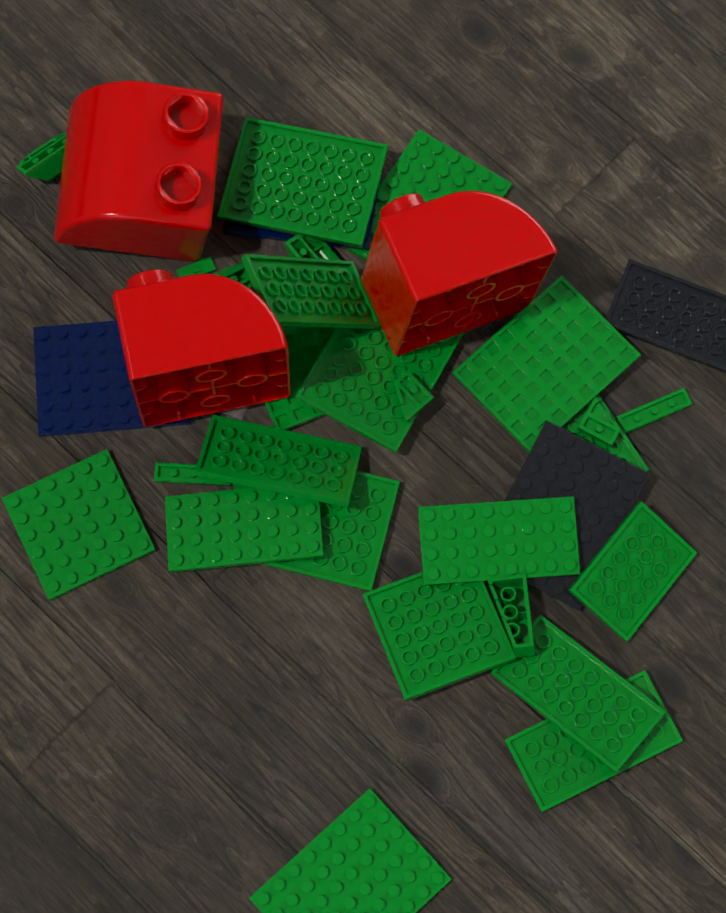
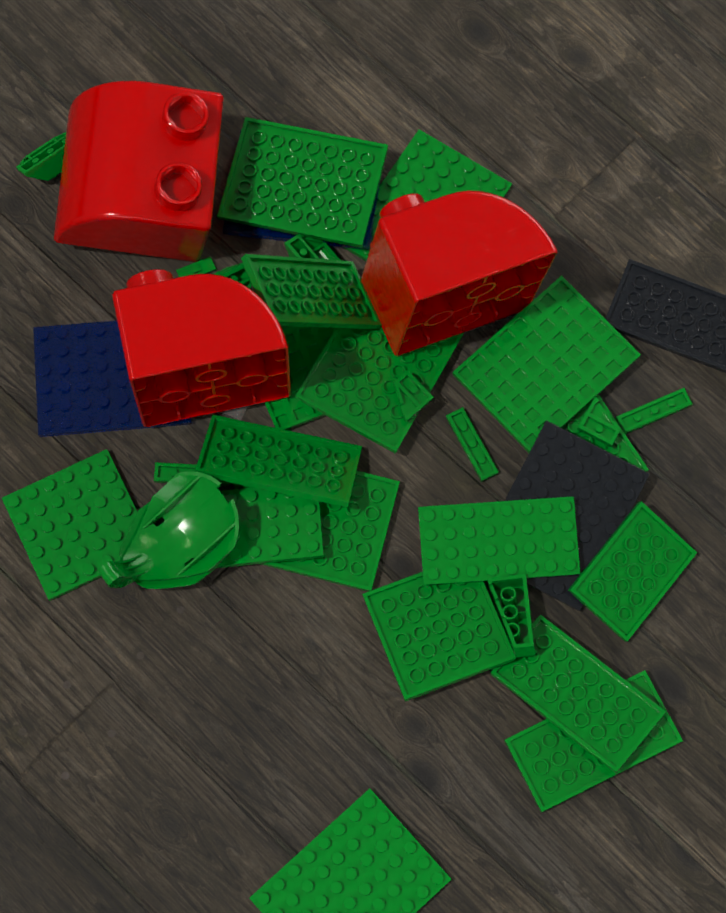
(195, 526): none -> green windscreen
(472, 444): none -> green tile

